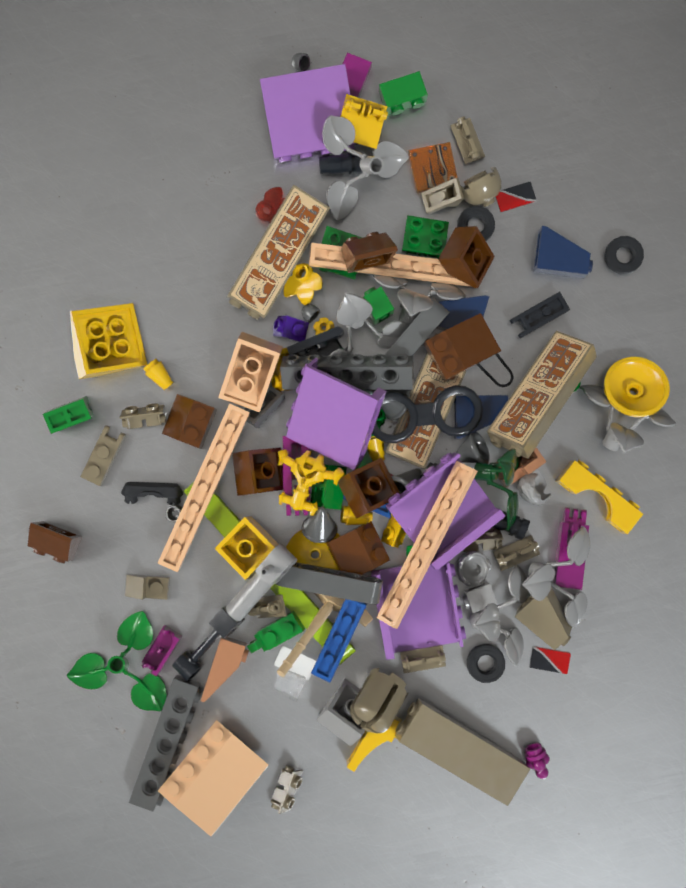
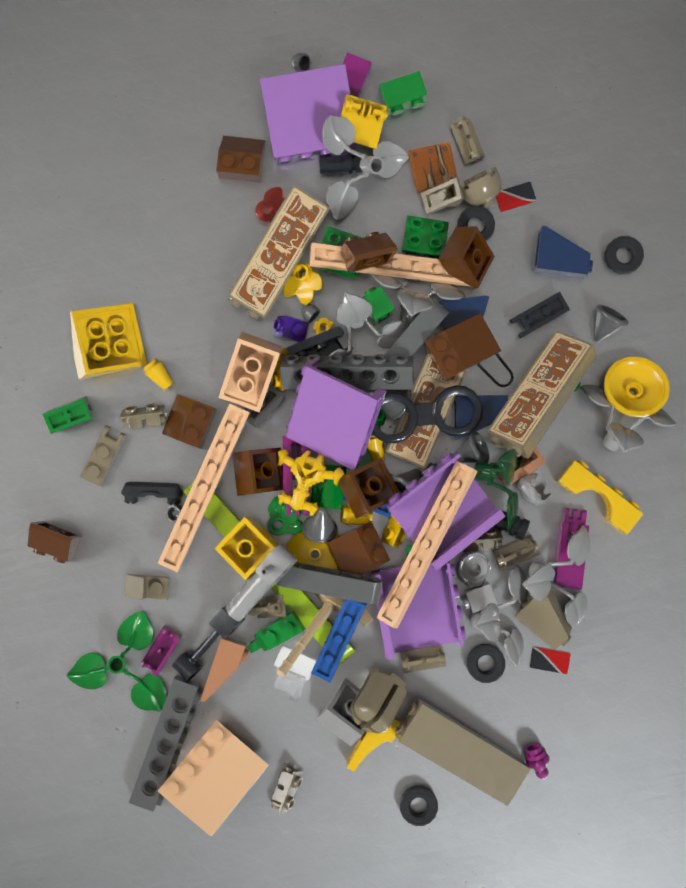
(240, 159): none -> reddish brown slope
(290, 524): none -> green plate
(418, 792): none -> black tyre
(608, 322): none -> dark grey hat

